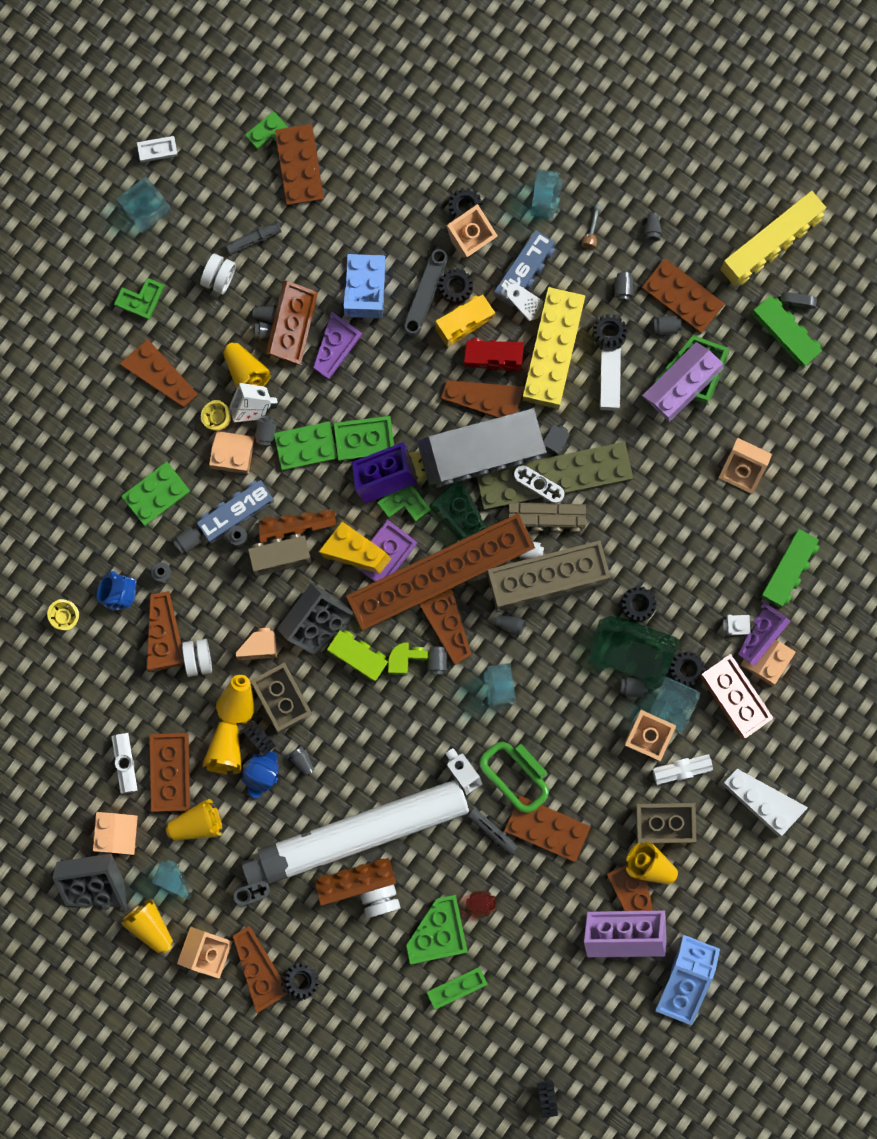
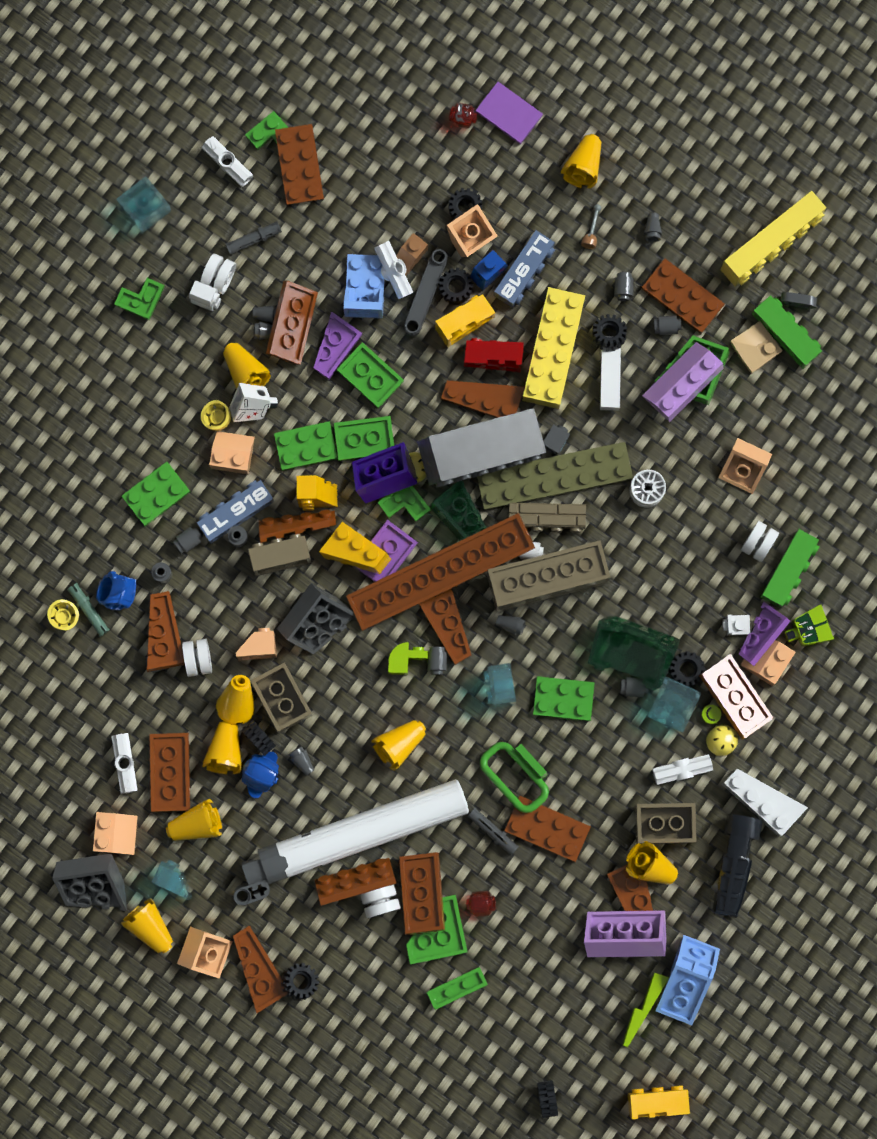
(84, 603): none -> sand green pin
(154, 369): dark orange wing -> none
(157, 149): white plate -> none
(205, 296): none -> white brick
(219, 154): none -> white piece
(265, 430): dark grey brick -> none
(315, 493): none -> yellow wedge
(357, 655): lime brick -> none
(370, 375): none -> bright green plate
(393, 270): none -> white piece
(399, 743): none -> yellow cone
(412, 252): none -> medium nougat slope
(422, 893): none -> dark orange plate
(462, 115): none -> clear red head
(467, 775): white torso -> none
(489, 270): none -> blue torso
(509, 113): none -> medium lavender tile
(524, 300): white piece -> none
(524, 481): white beam -> none
(545, 192): clear light blue brick -> none
(563, 698): none -> bright green plate
(584, 163): none -> yellow cone
(638, 1016): none -> lime slope
(645, 479): none -> white wheel
(646, 595): black tyre -> none
(650, 735): light nougat slope -> none
(658, 1102): none -> yellow wedge
(711, 714): none -> lime tile
(724, 737): none -> light yellow helmet
(736, 863): none -> black piece
(755, 347): none -> tan plate
(760, 541): none -> white wheel
(810, 628): none -> lime torso

